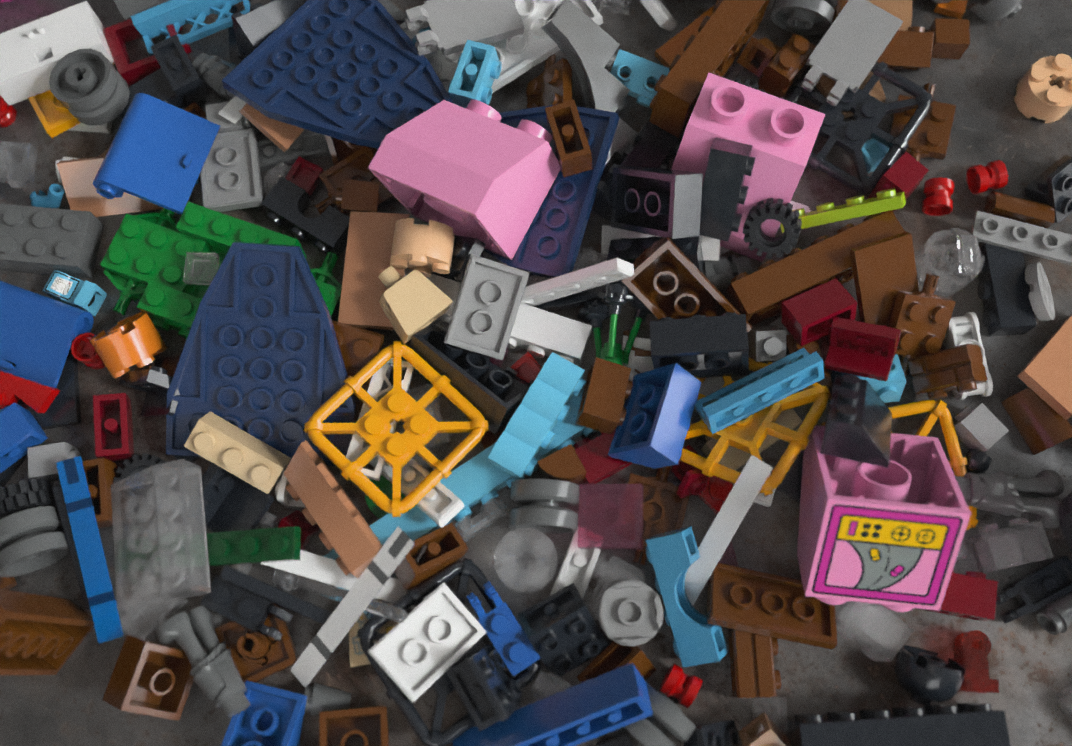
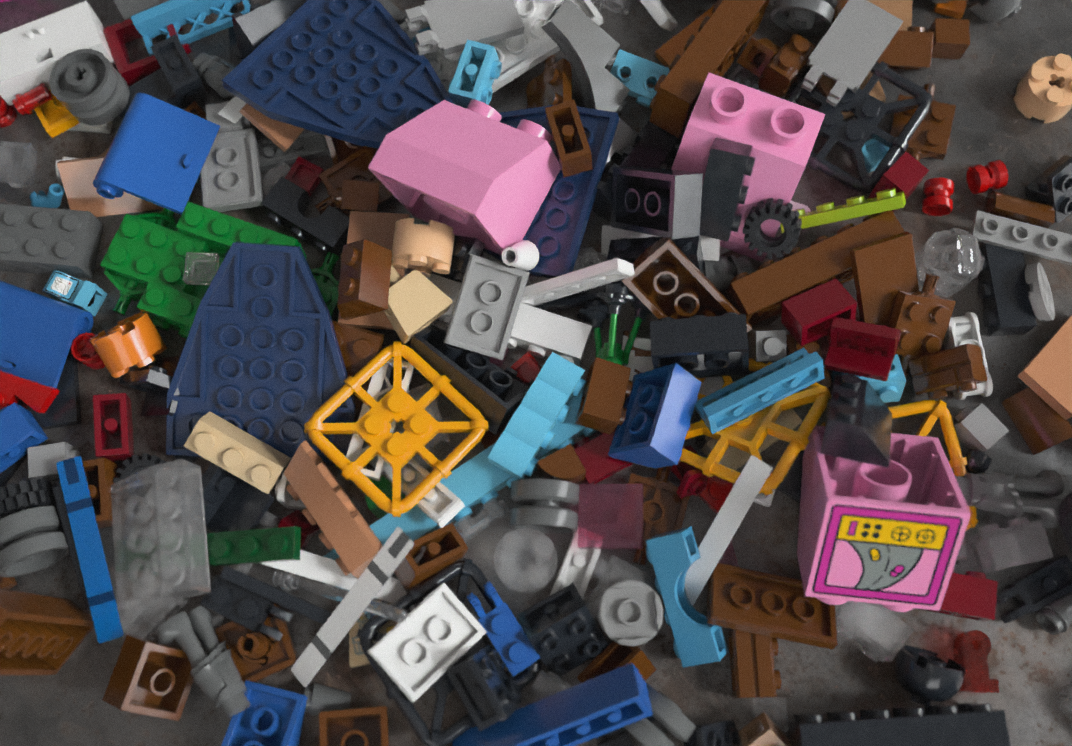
(32, 99): none -> red pin
(364, 279): none -> reddish brown slope
(522, 255): none -> white cone
(680, 685): red wheel -> none

